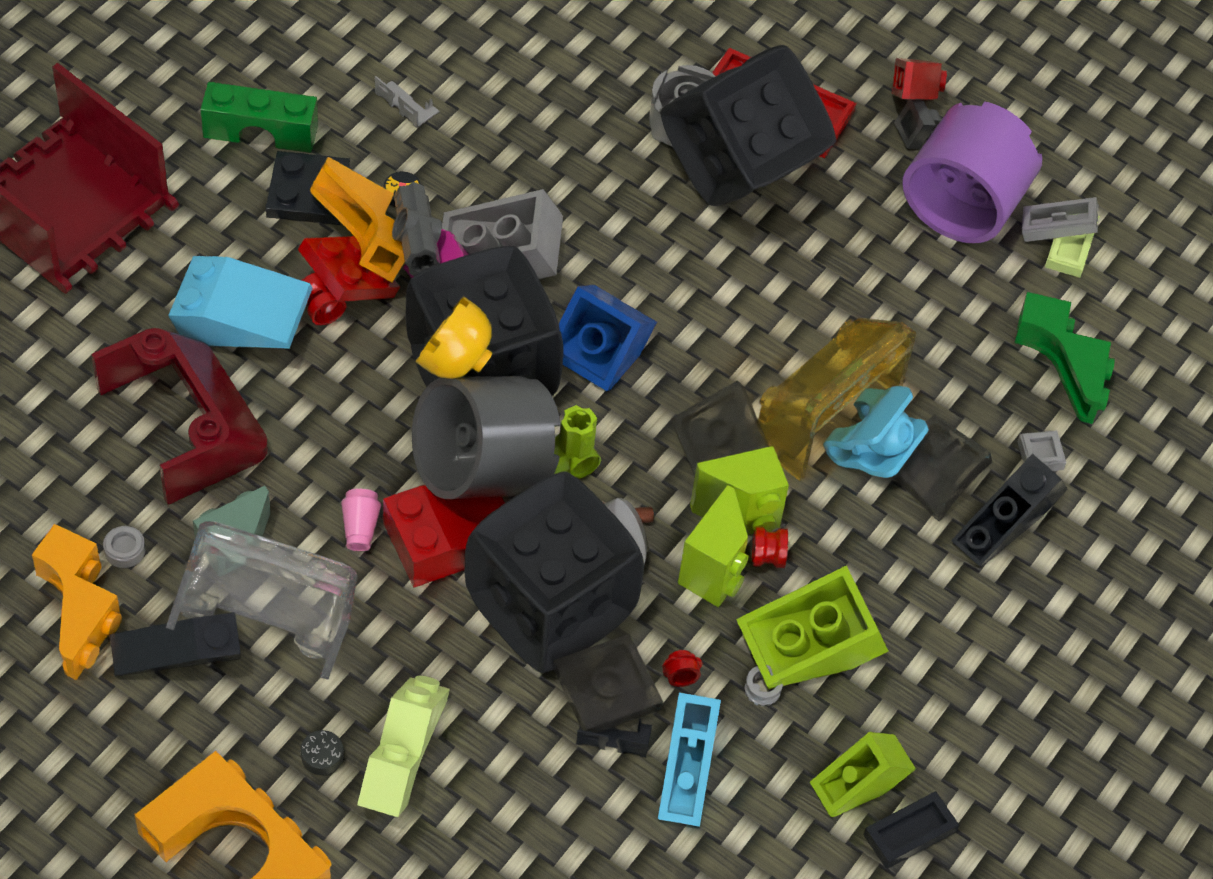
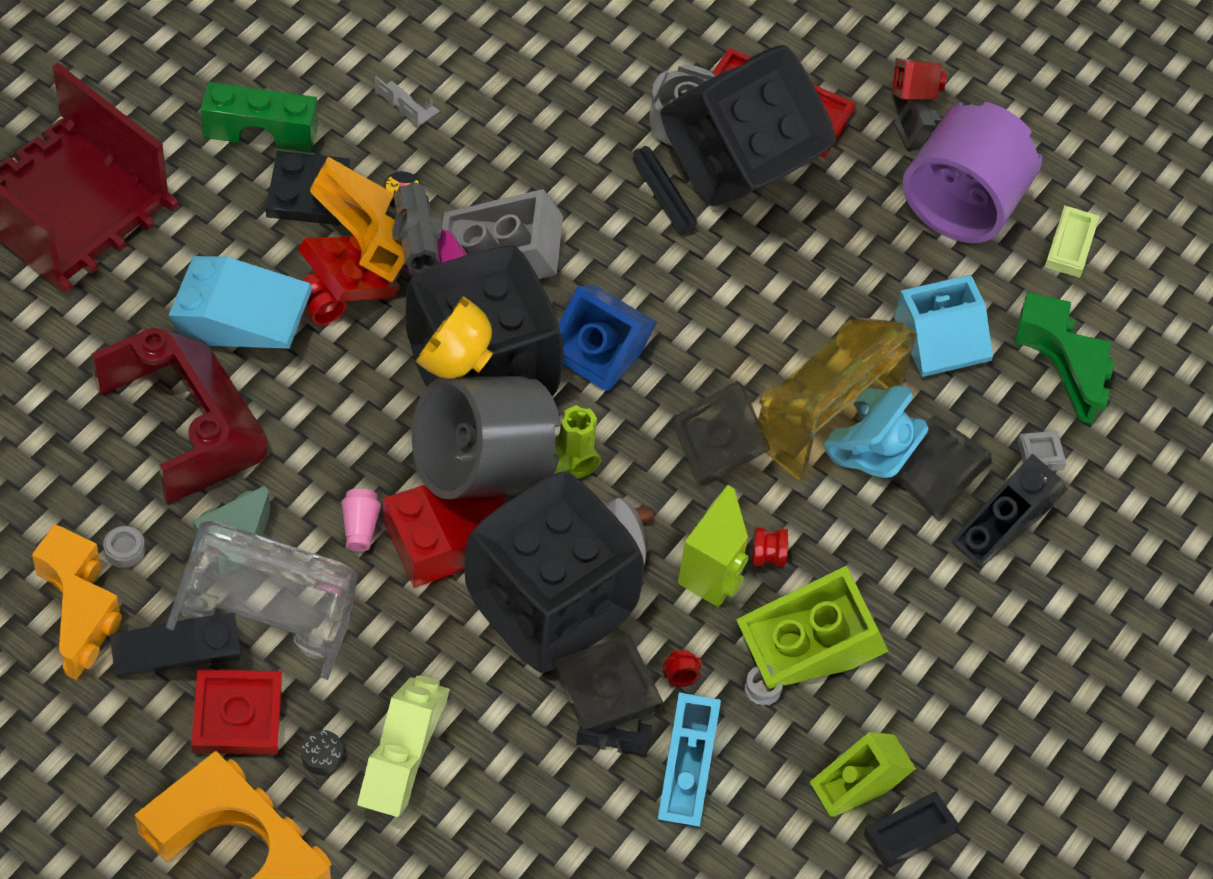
(237, 712): none -> red plate
(664, 190): none -> black axle
(757, 483): lime slope -> none
(947, 323): none -> medium azure slope
(1057, 219): light grey tile -> none

